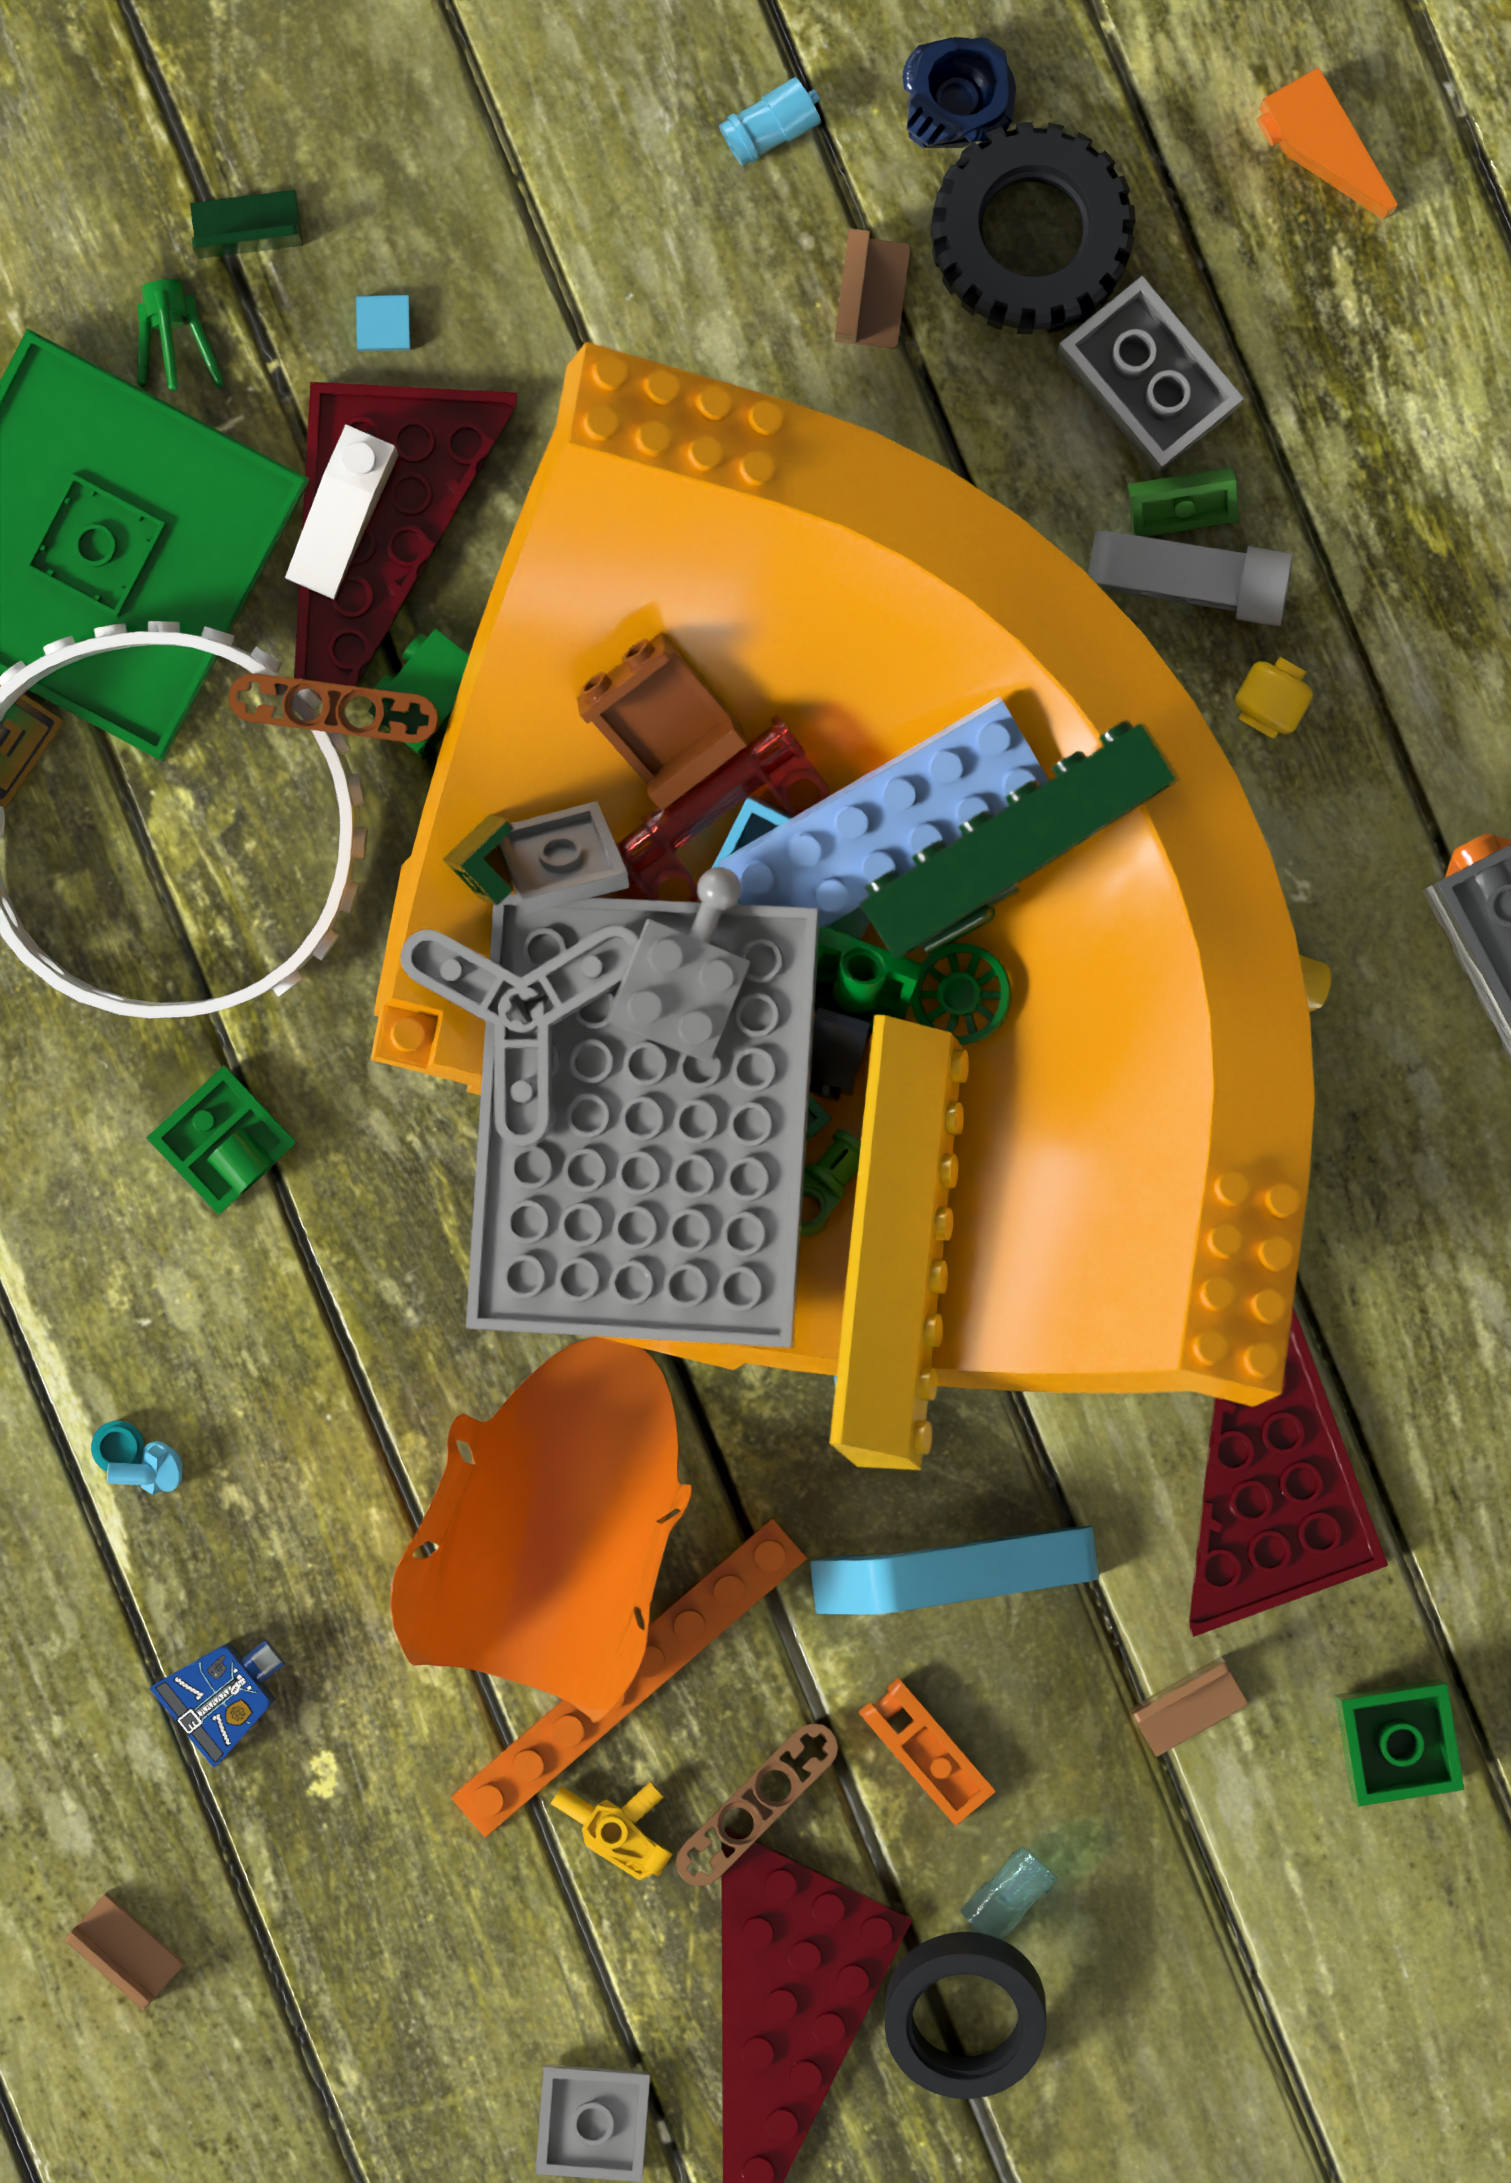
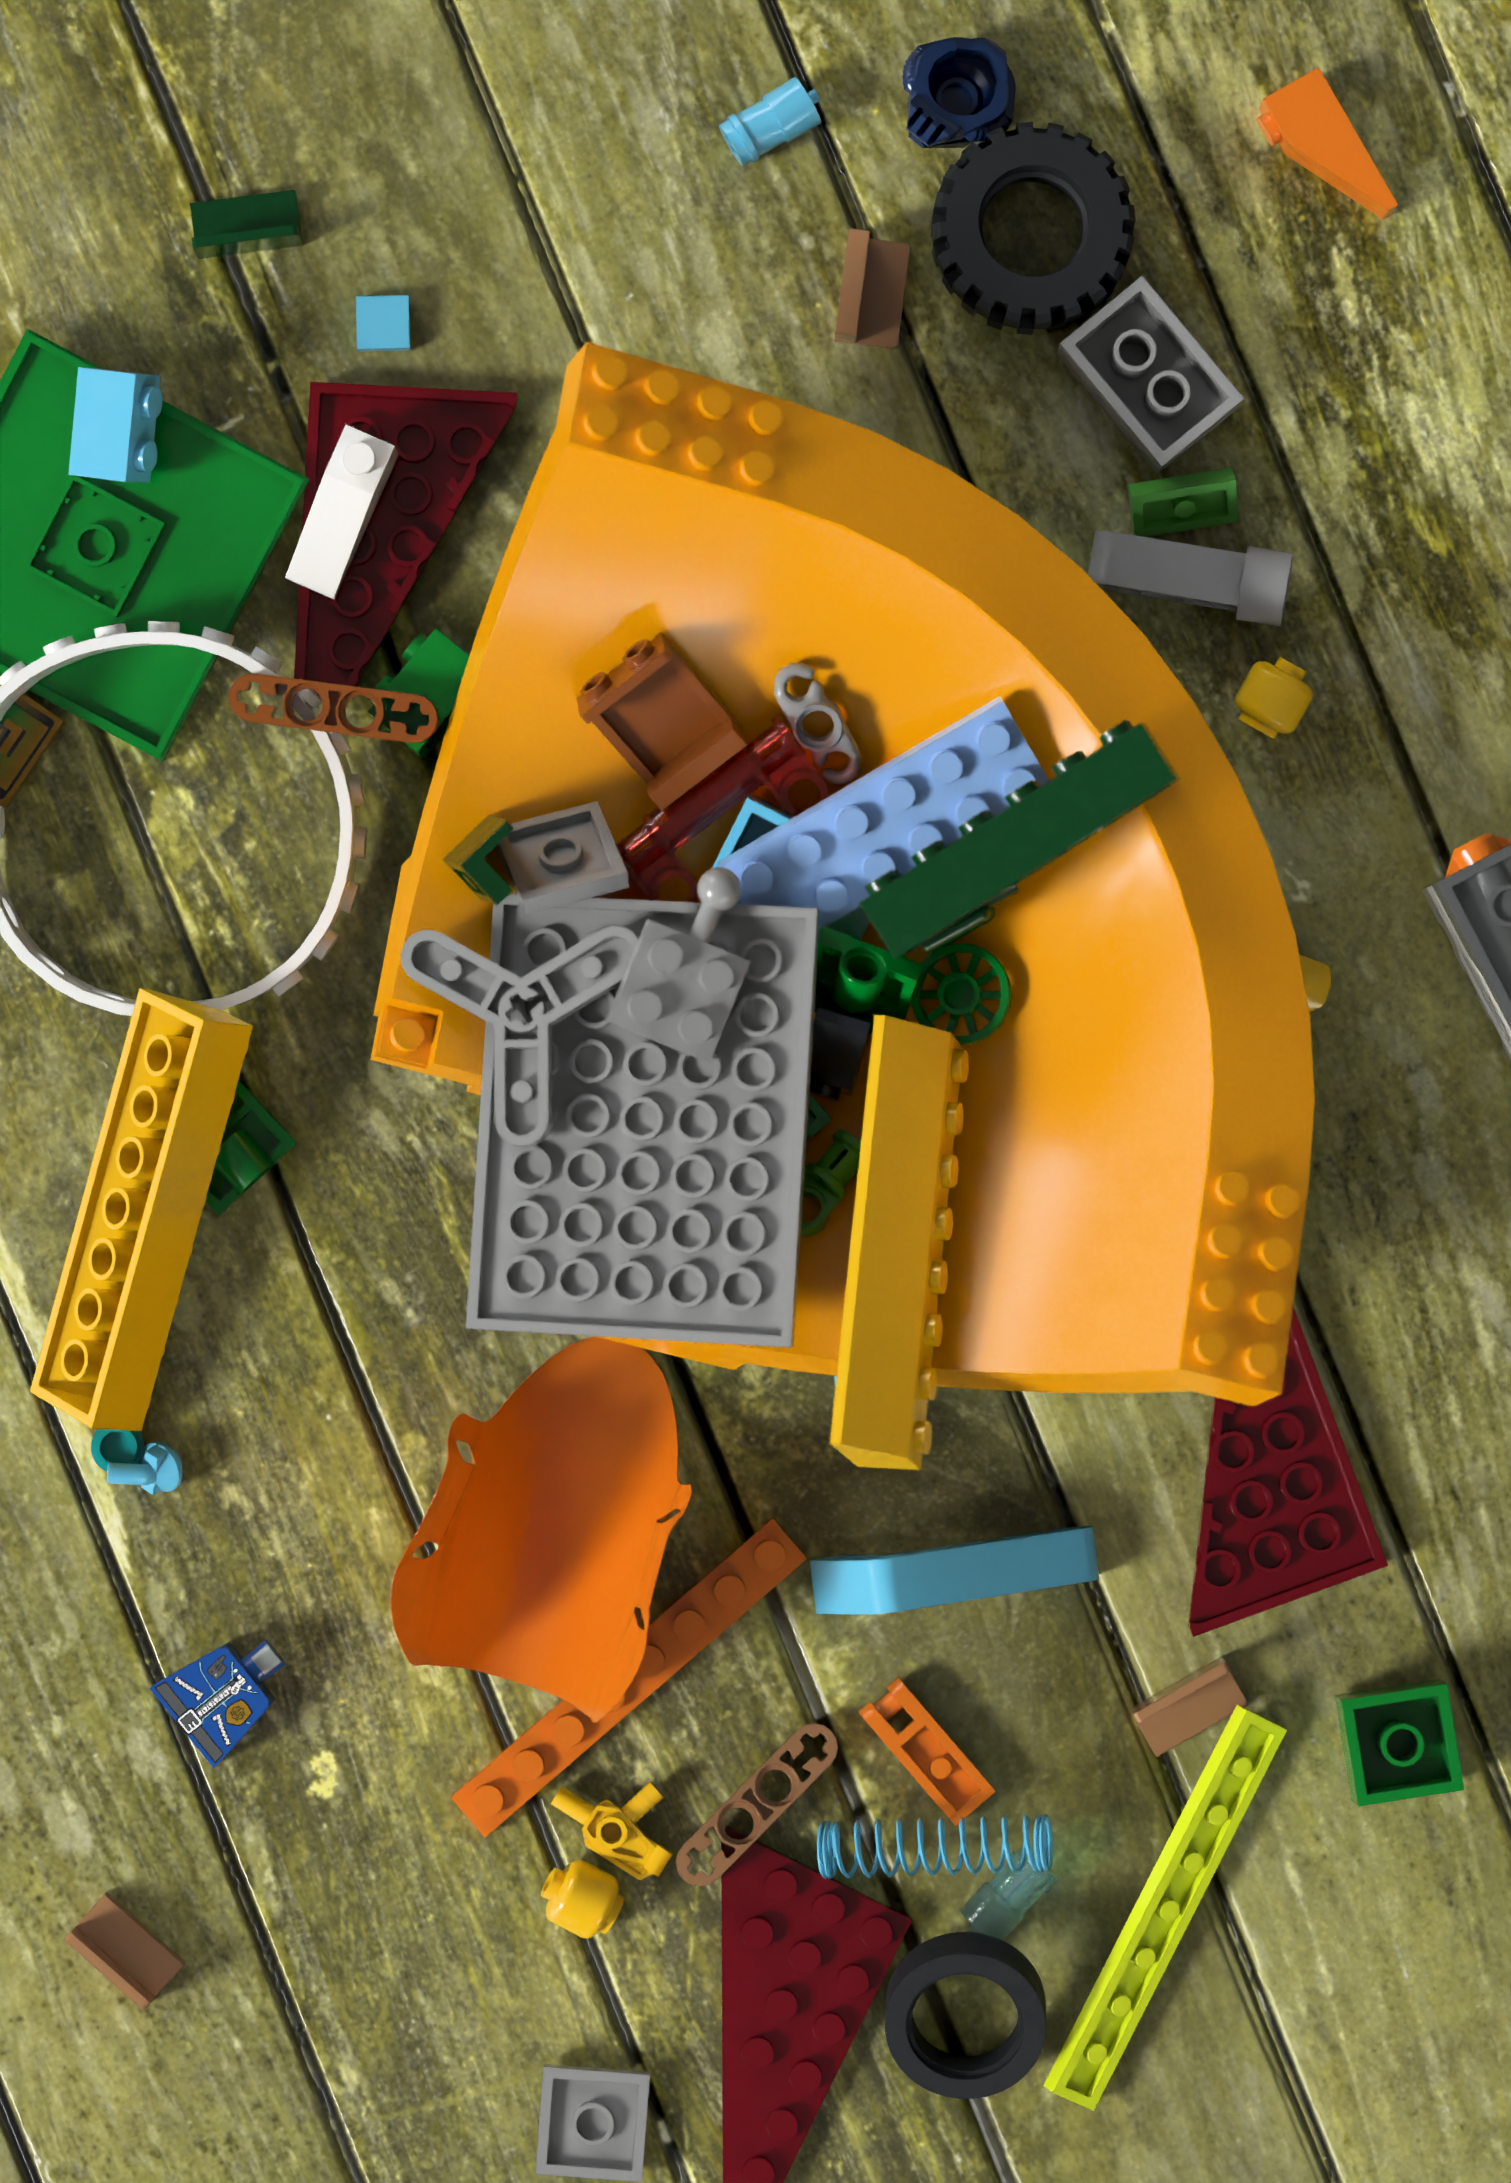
(115, 425): none -> medium azure brick
(140, 1210): none -> yellow slope
(165, 307): green plant -> none
(582, 1899): none -> yellow head
(798, 707): none -> light grey piece
(829, 1840): none -> medium azure piece
(1165, 1908): none -> neon yellow plate

